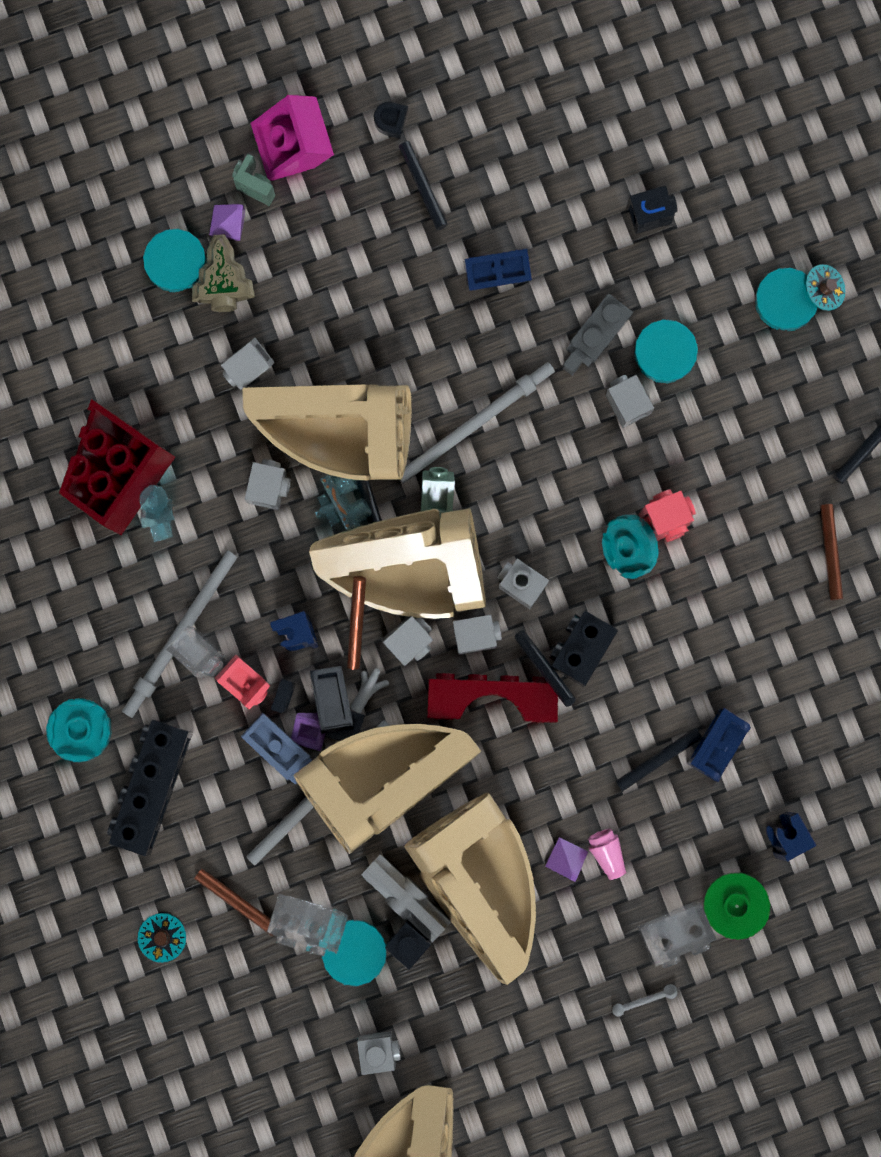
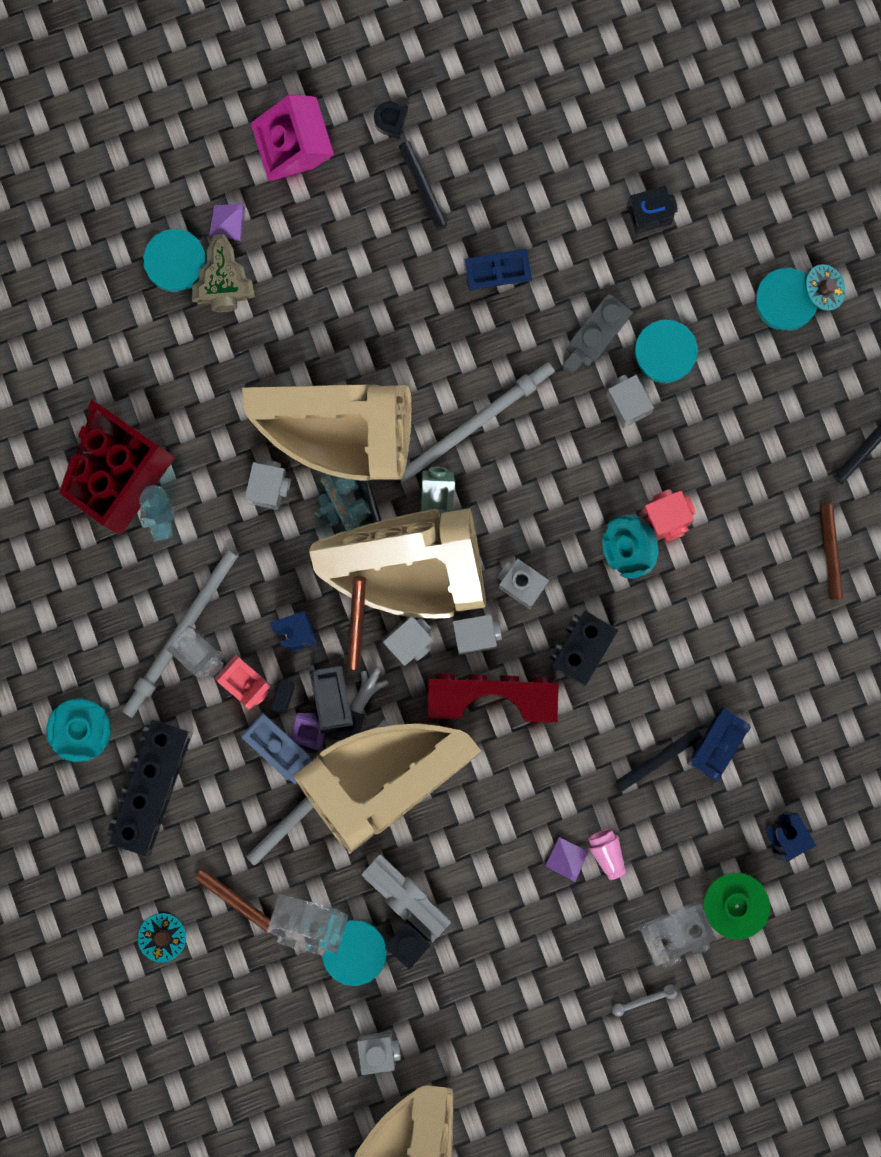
(246, 364): light grey brick -> none
(254, 186): sand green bracket -> none
(481, 882): tan panel -> none
(545, 668): black bar -> none

